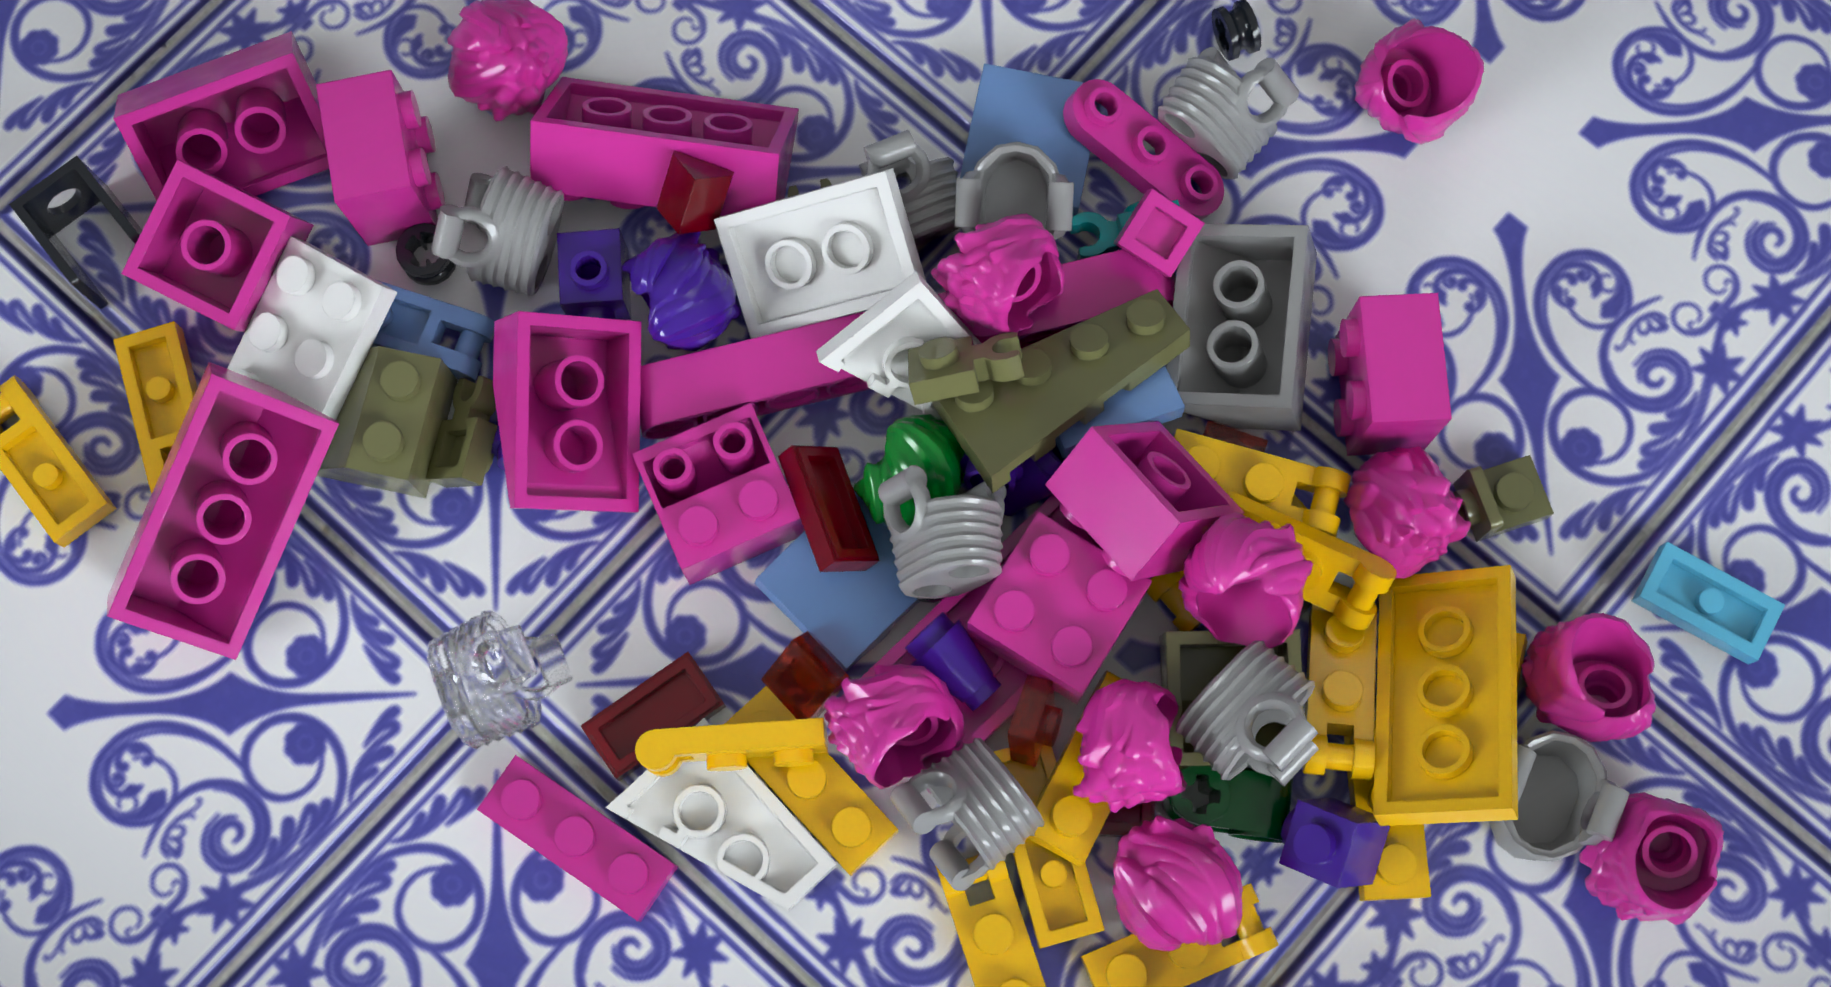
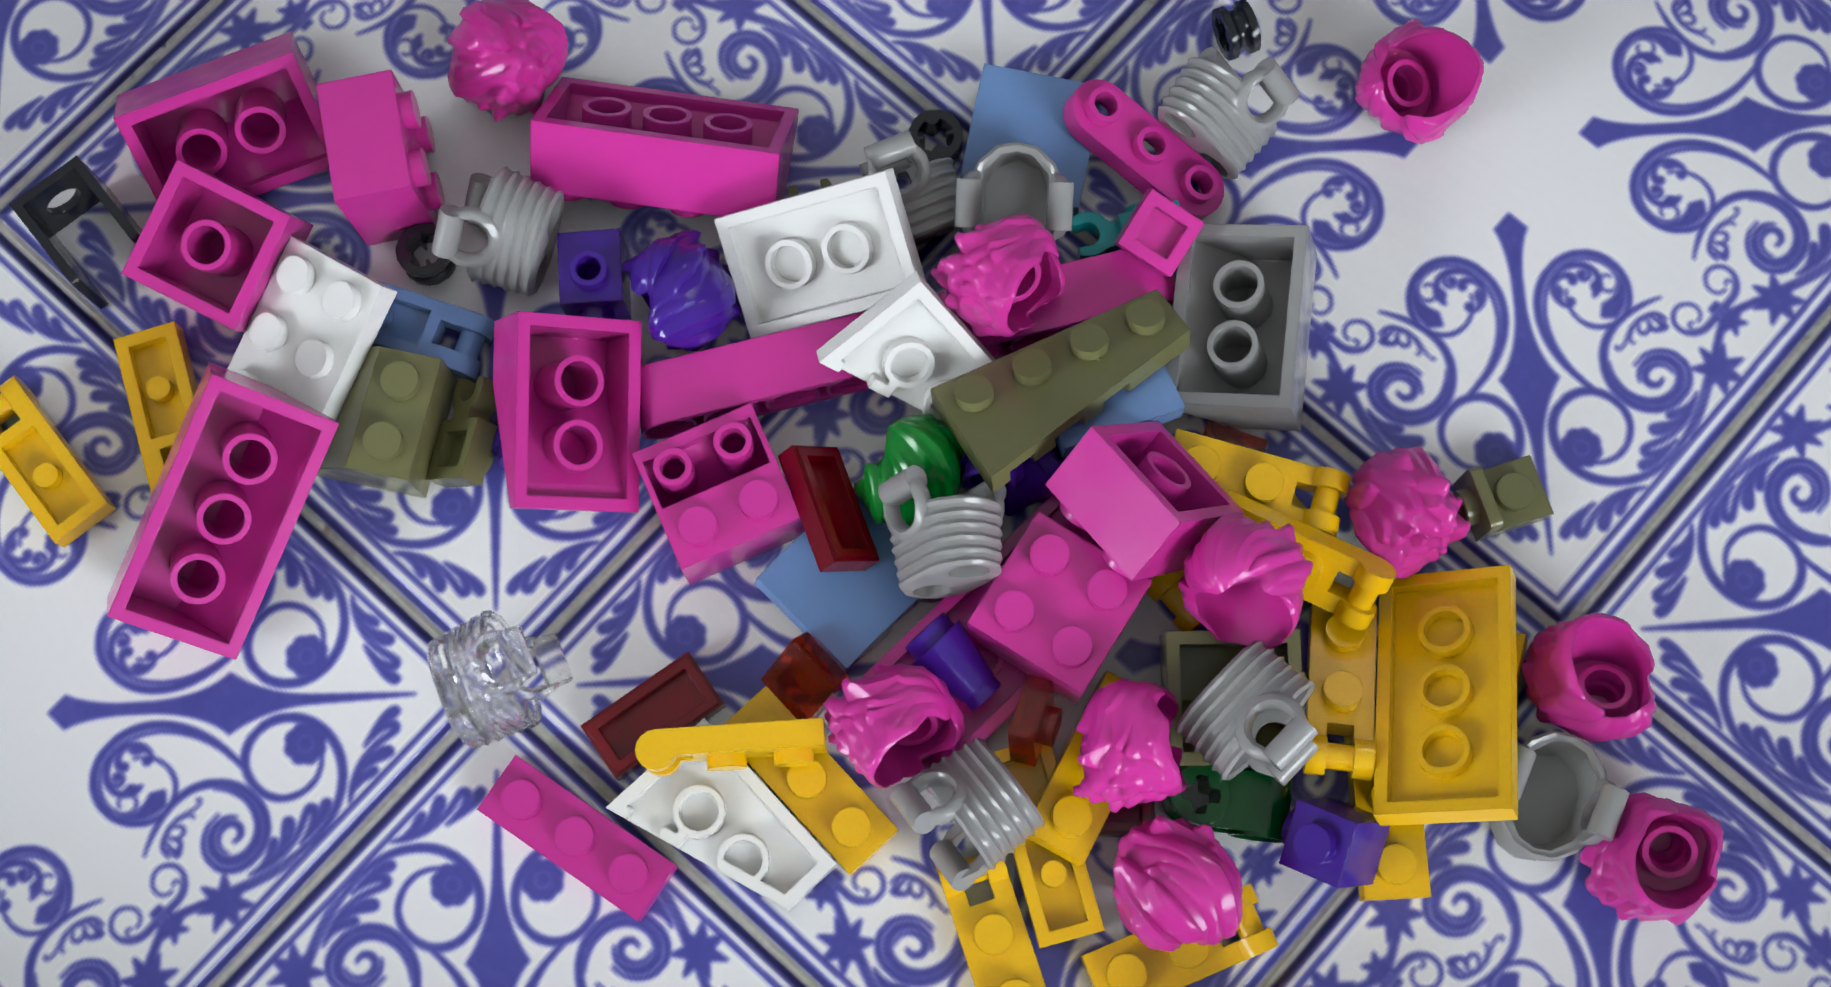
(693, 193): dark red slope -> none
(931, 123): none -> black bush
(956, 366): olive plate -> none
(1390, 374): dark pink brick -> none
(1708, 603): medium azure plate -> none

